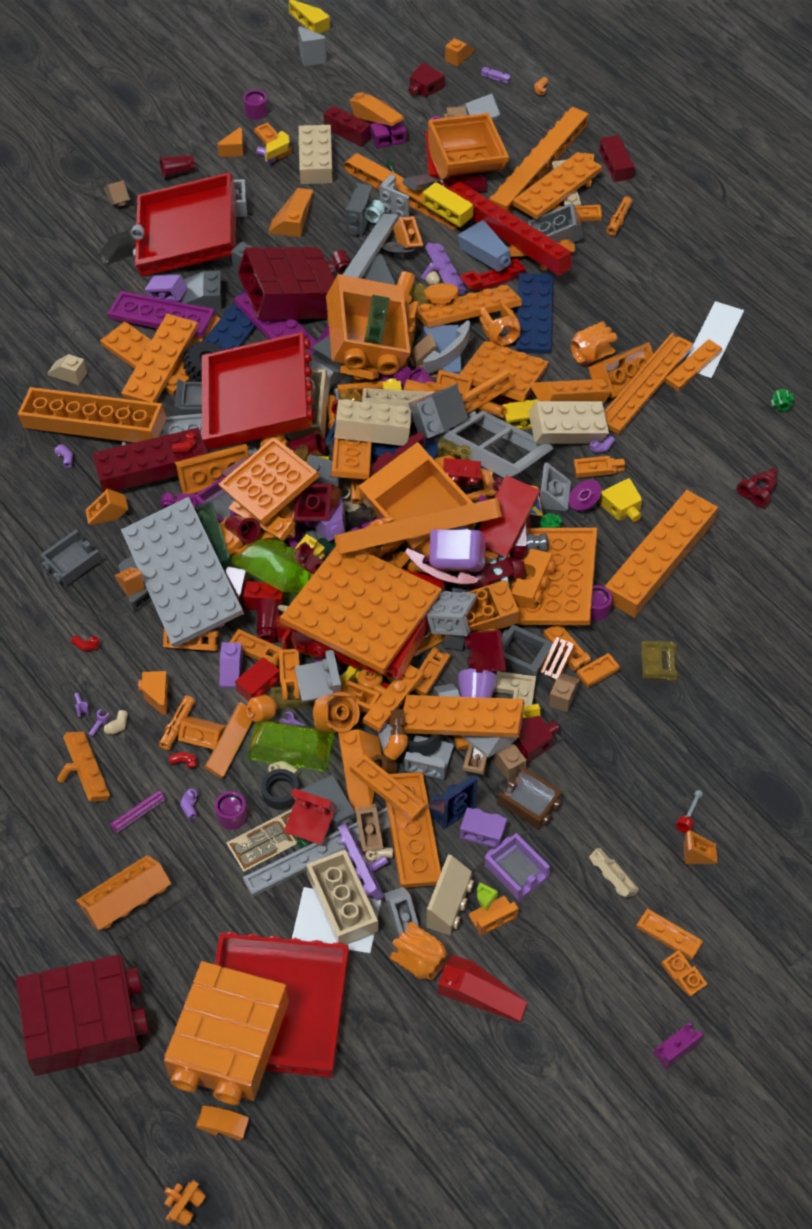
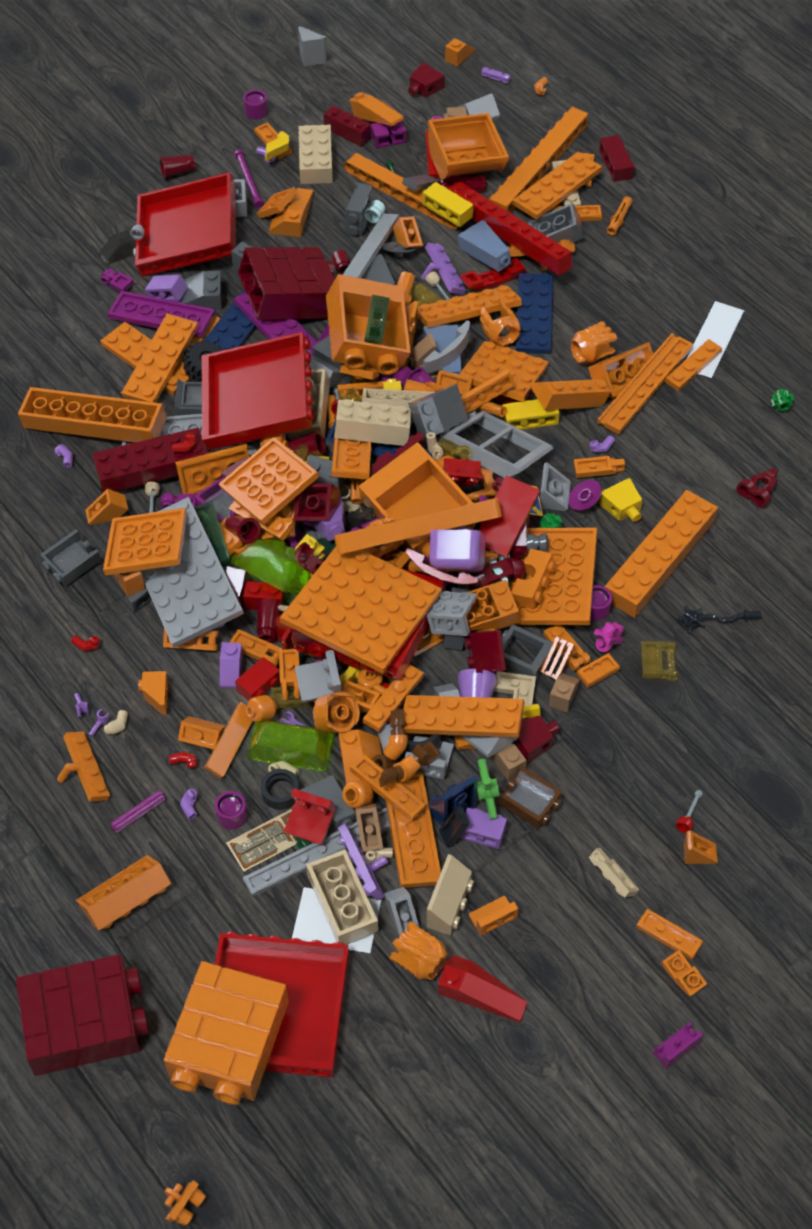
(69, 369): tan slope -> none
(117, 193): medium nougat slope -> none
(117, 281): none -> magenta plate
(145, 541): none -> orange plate
(152, 490): none -> tan hinge
(172, 729): orange pin -> none
(222, 1121): orange slope -> none
(231, 145): orange slope -> none
(258, 202): none -> magenta bar
(277, 203): none -> orange plate
(309, 16): yellow slope -> none
(357, 794): none -> orange head
(393, 200): light grey bracket -> none
(410, 765): none -> reddish brown piece
(432, 670): orange plate -> none
(433, 447): none -> tan arm
(441, 293): orange tile -> none
(454, 826): none -> black tile
(475, 761): medium nougat slope -> none
(486, 895): lime tile -> none
(487, 789): none -> bright green bar
(517, 866): medium lavender window -> none
(568, 422): tan brick -> none
(608, 636): none -> dark pink hips
(693, 618): none -> black piece

